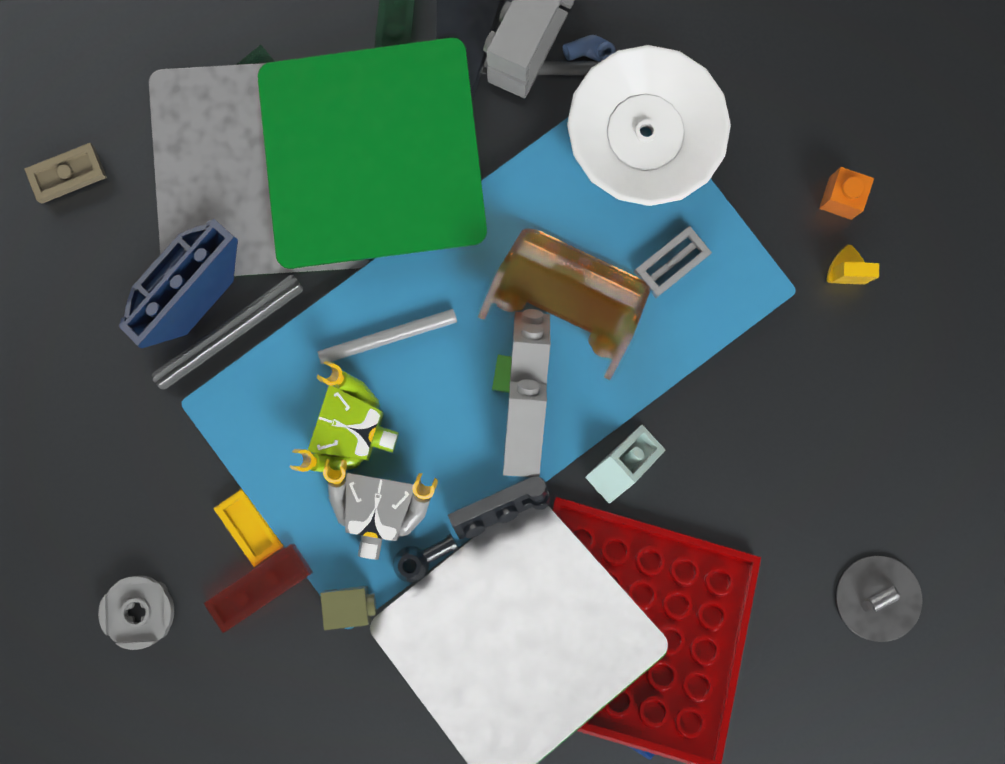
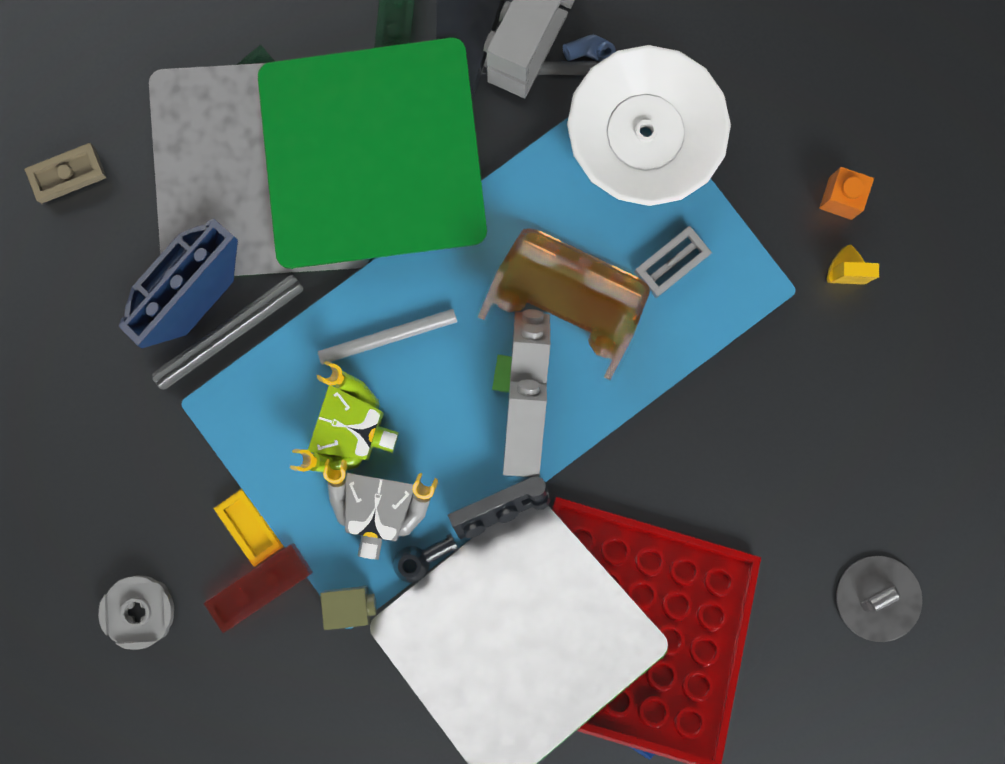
(625, 464): light aqua slope -> none

